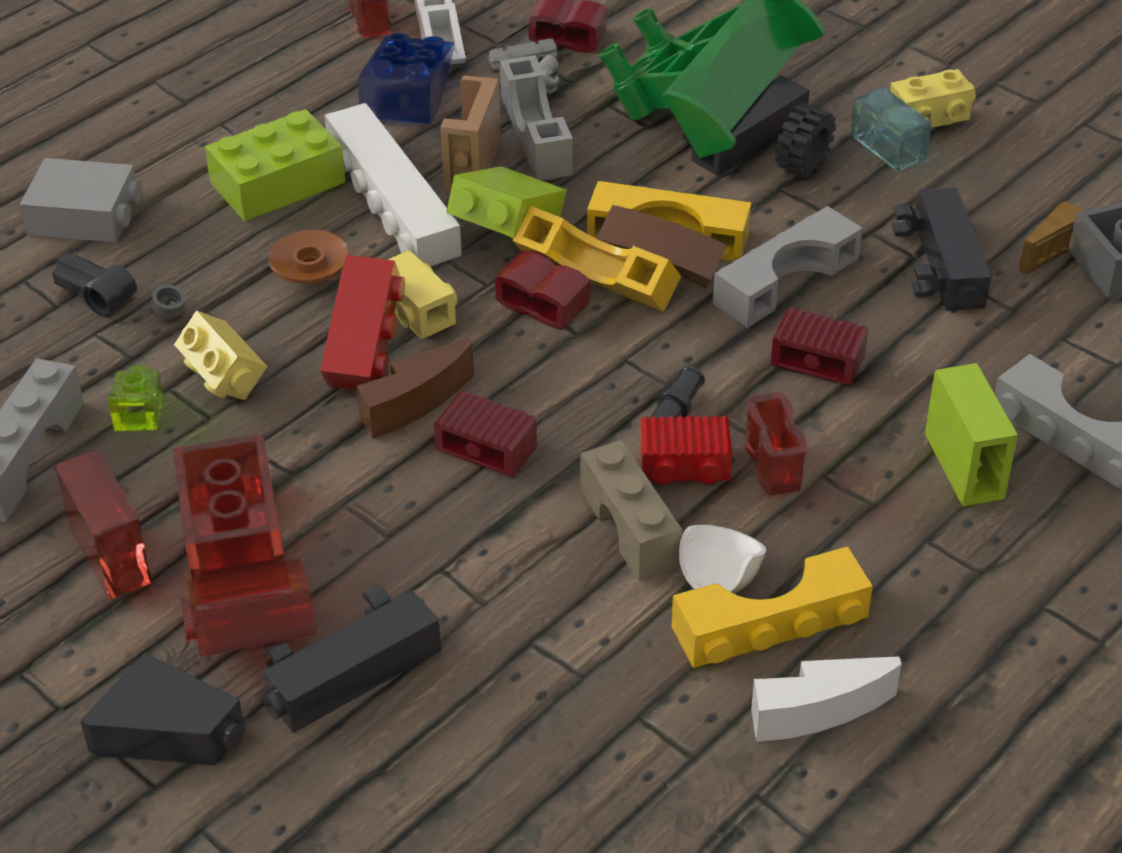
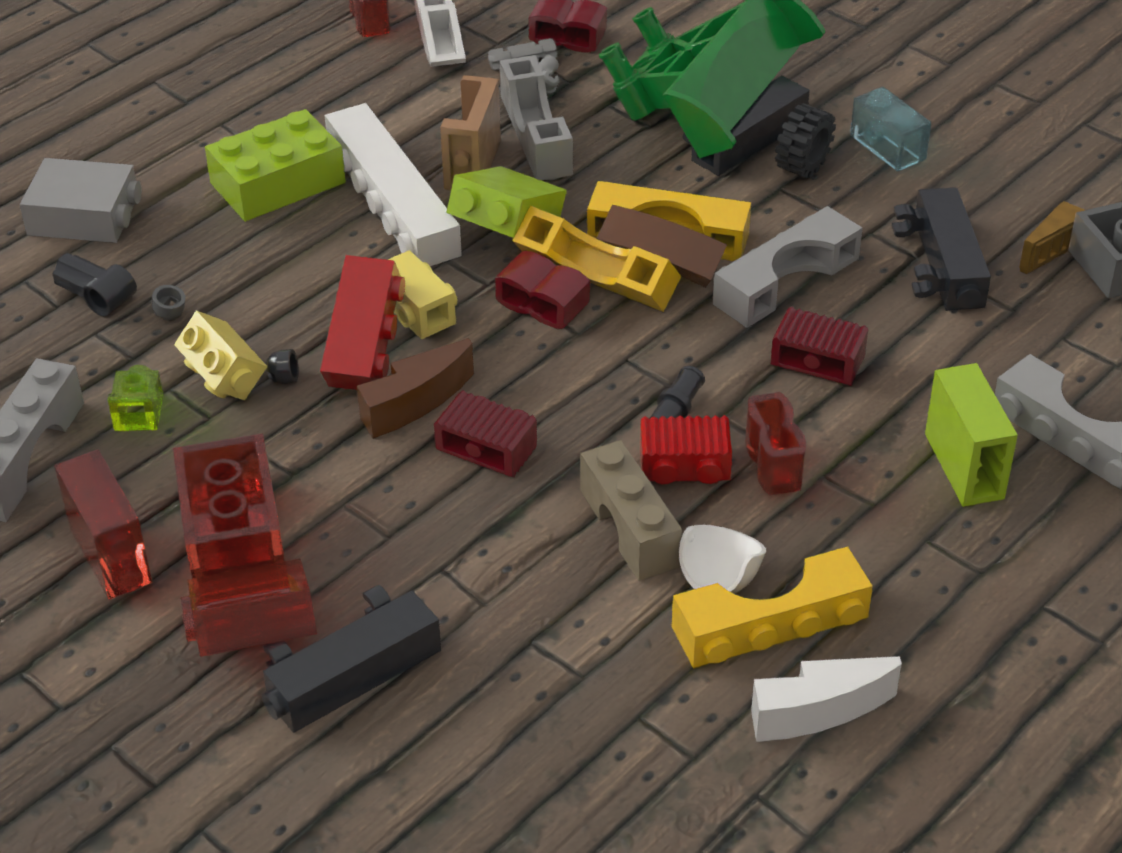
(163, 717): black slope -> none
(283, 366): none -> black hinge
(308, 256): dark orange dish -> none
(406, 78): clear blue slope -> none
(938, 97): light yellow brick -> none

